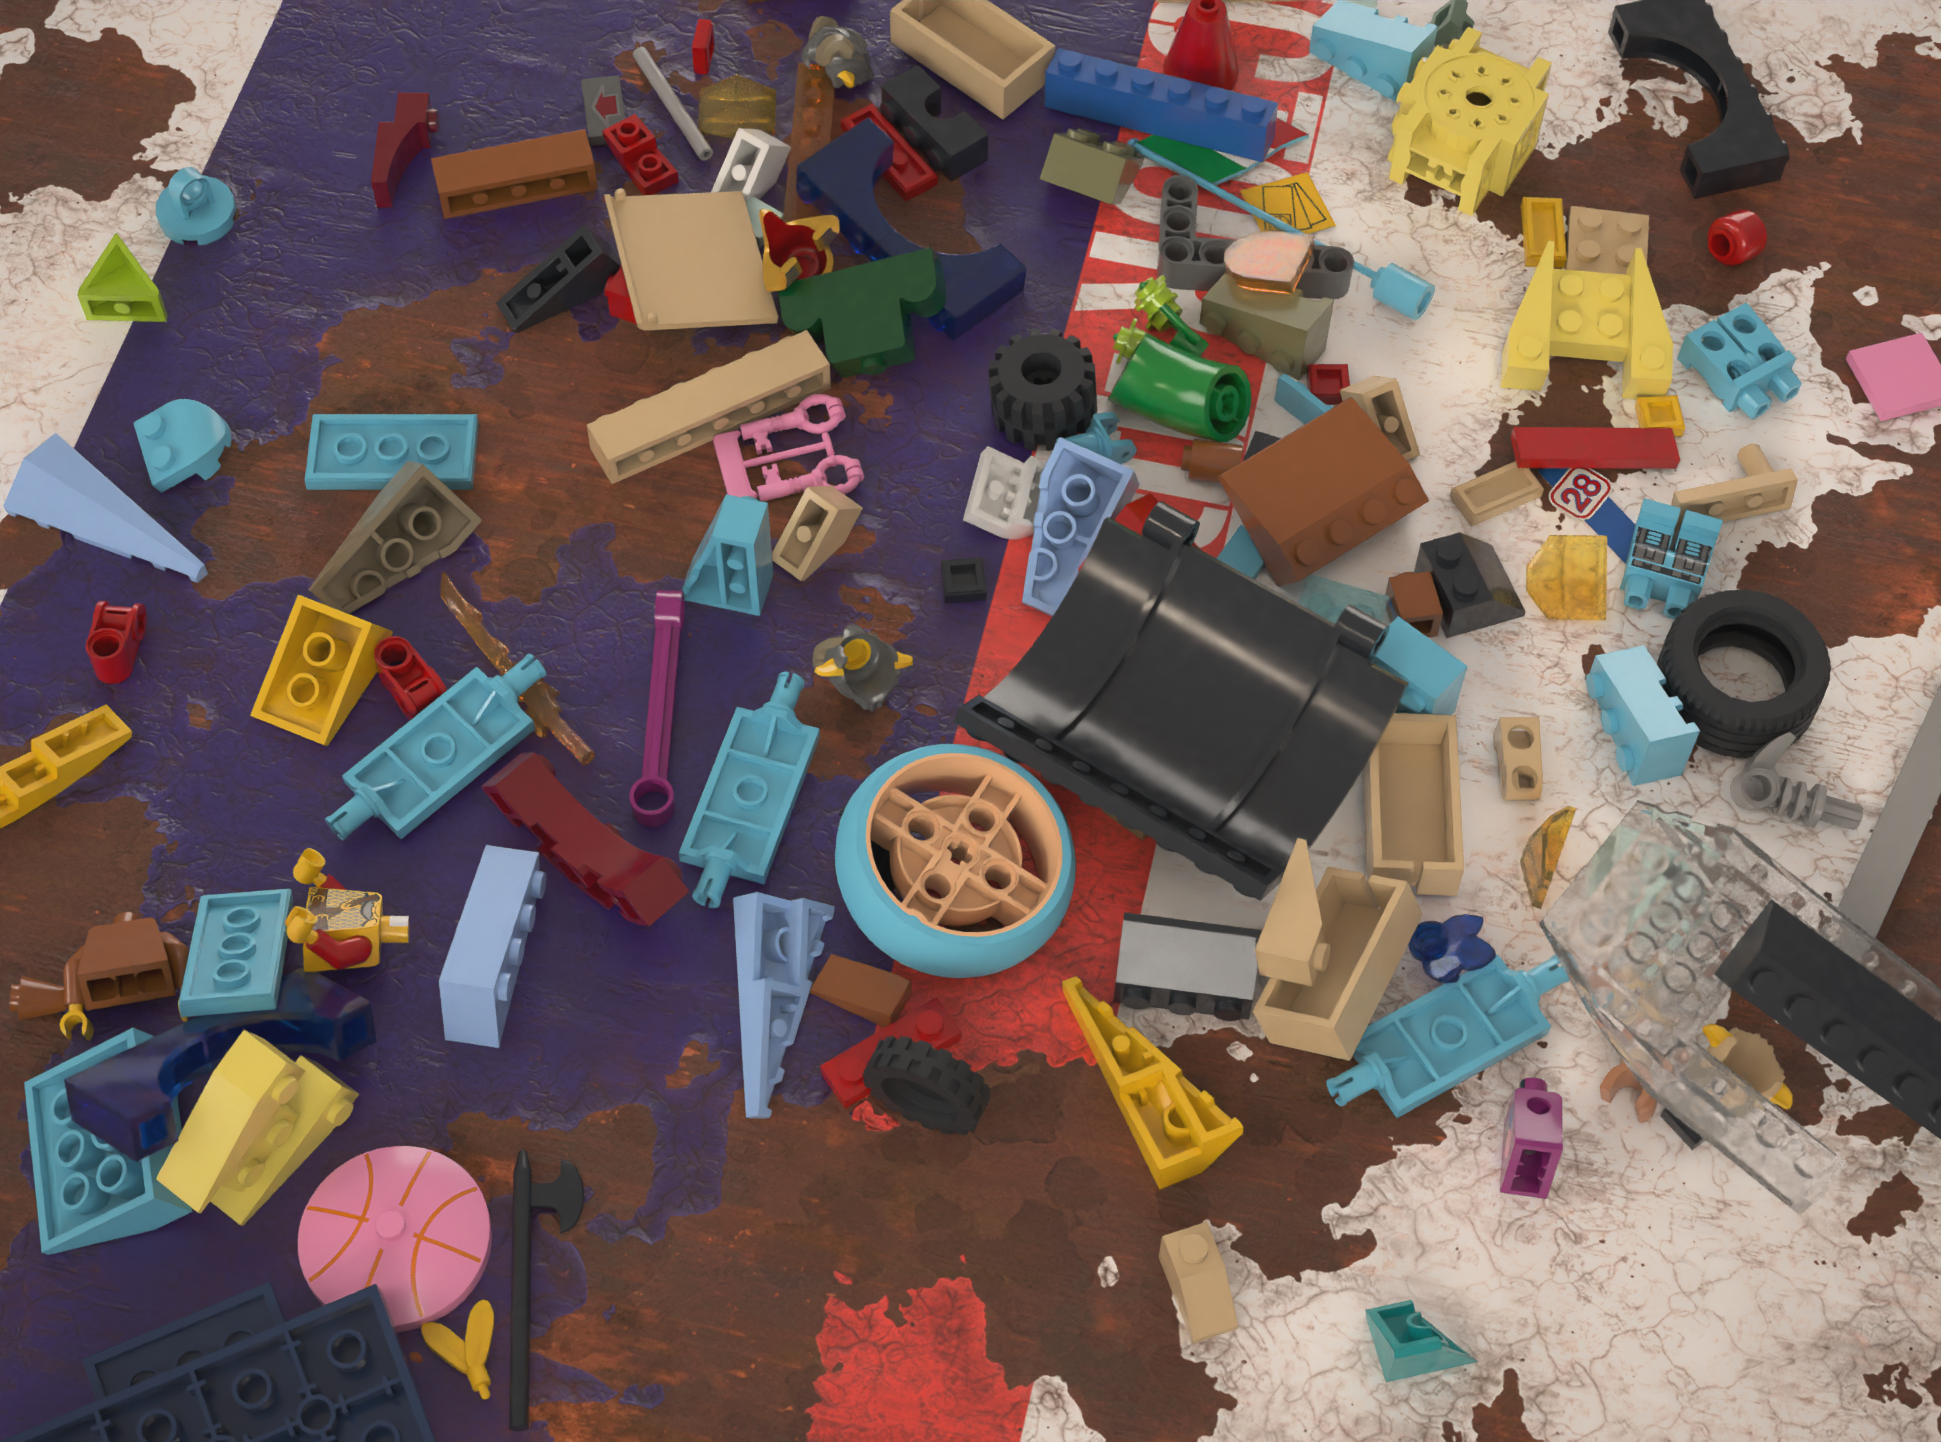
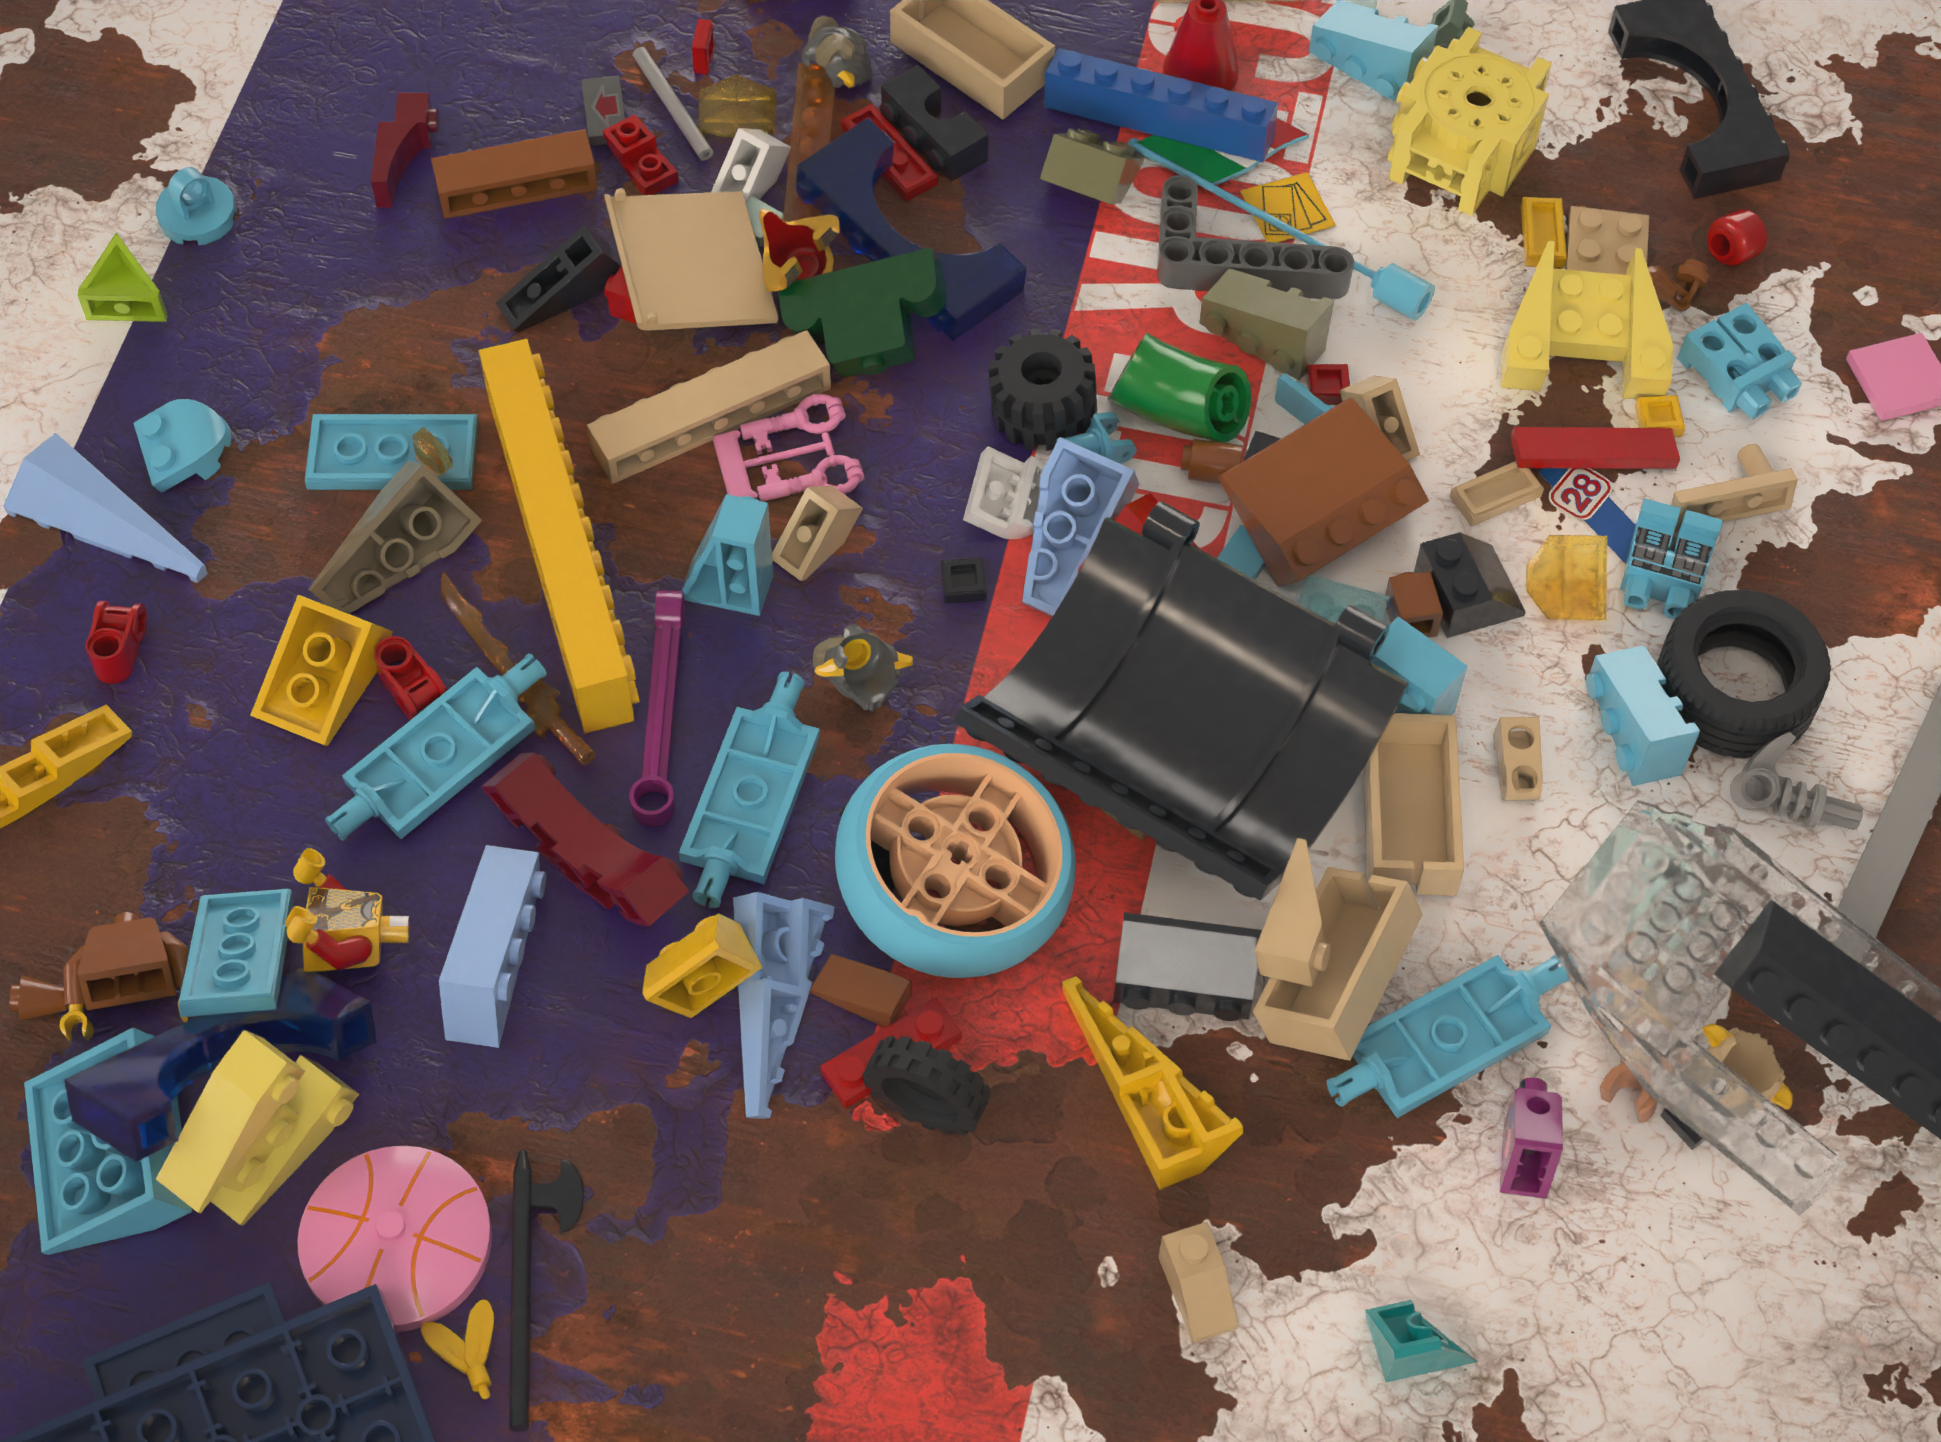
(431, 452): none -> clear orange tile
(560, 537): none -> yellow brick
(700, 967): none -> yellow slope
(1163, 313): lime plant -> none
(1269, 260): clear orange tile -> none
(1451, 947): clear blue plate -> none
(1543, 852): clear yellow slope -> none
(1690, 274): none -> dark orange piece

